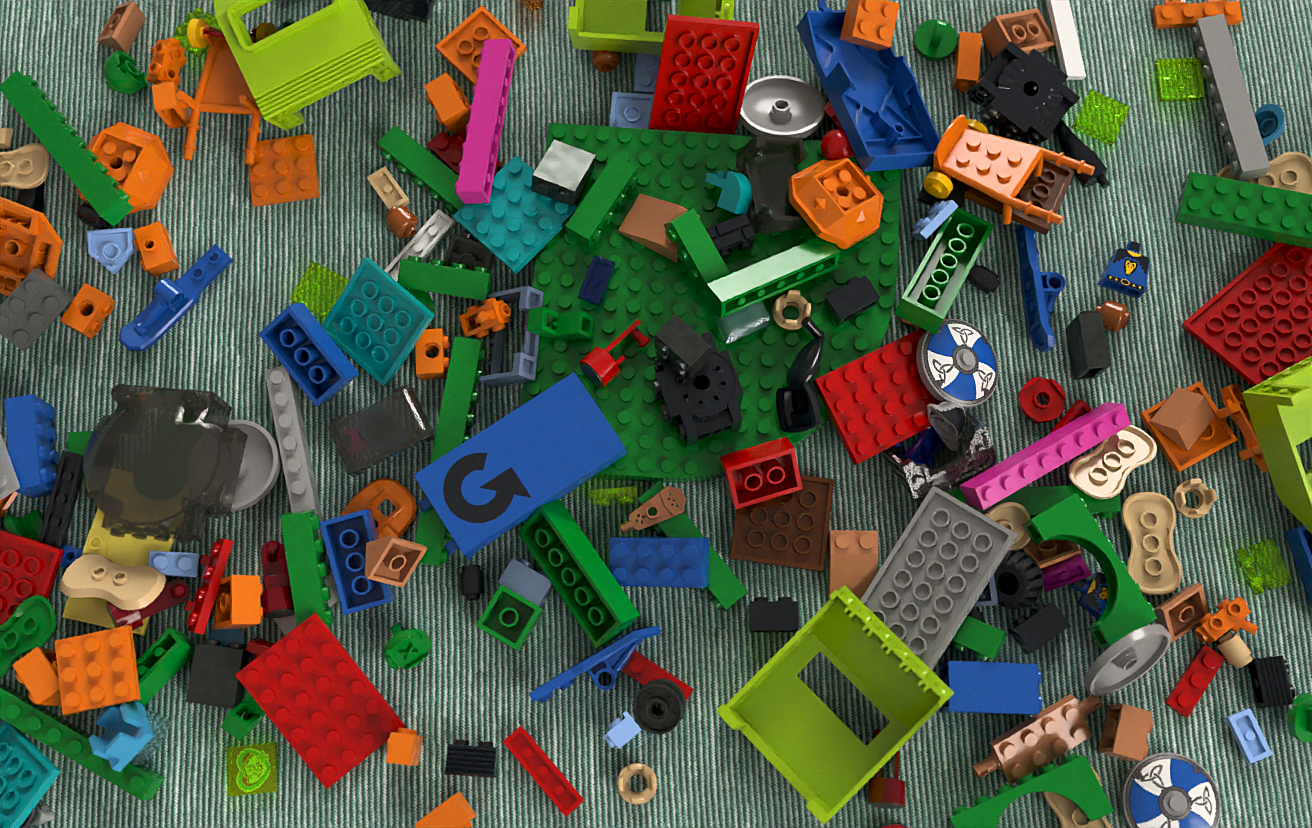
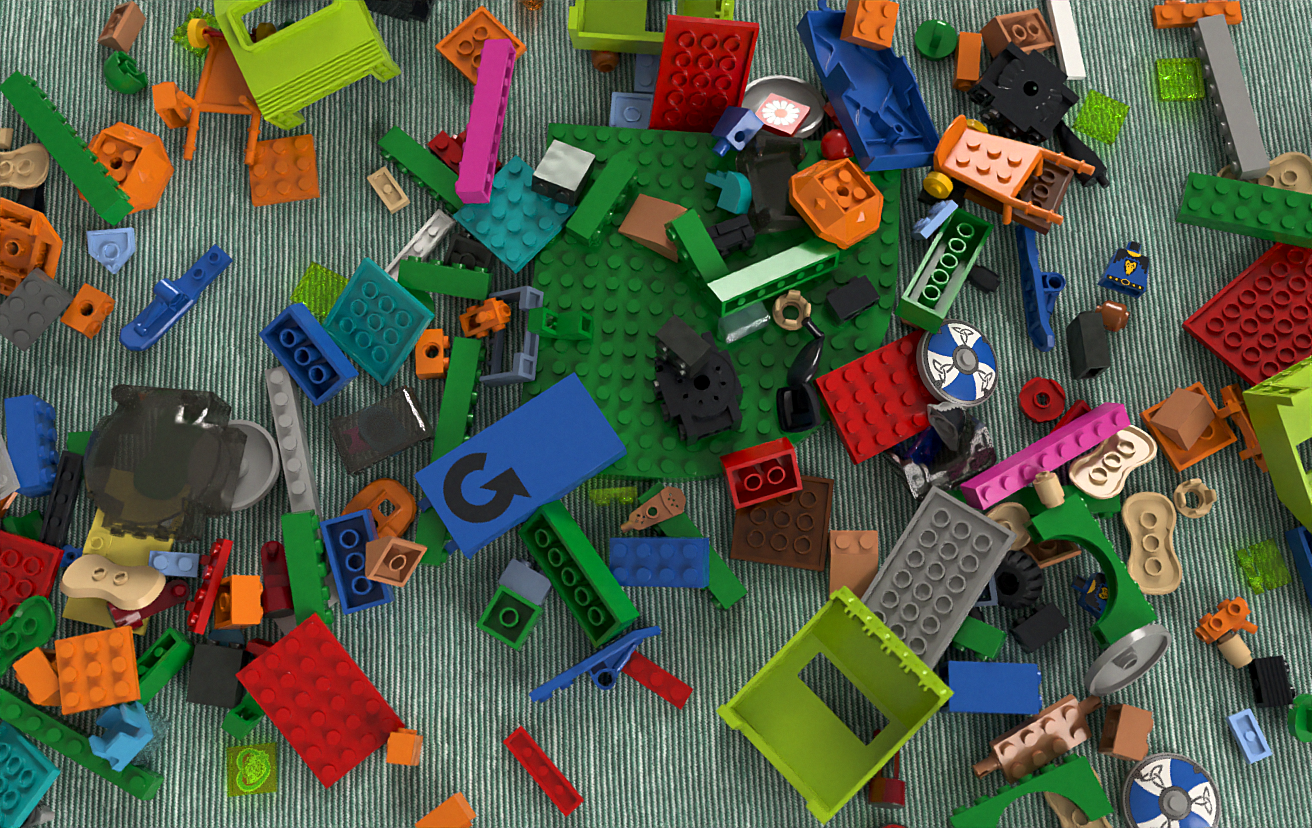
(89, 216): black brick -> none
(156, 249): orange brick -> none
(166, 62): orange brick -> none
(401, 222): dark orange head -> none
(406, 648): green tile -> none
(450, 103): orange brick -> none
(471, 582): black brick -> none
(471, 760): black brick -> none
(596, 280): clear blue plate -> none
(600, 366): red piece -> none
(622, 731): light blue brick -> none
(625, 791): tan piece -> none
(649, 716): pearl dark grey wheel -> none
(734, 130): none -> blue torso
(773, 615): black brick -> none
(782, 115): none -> tile
(1049, 489): none -> tan brick
(1065, 572): magenta plate -> none
(1182, 611): nougat slope -> none
(1194, 681): red plate -> none
(1270, 122): dark azure piece -> none

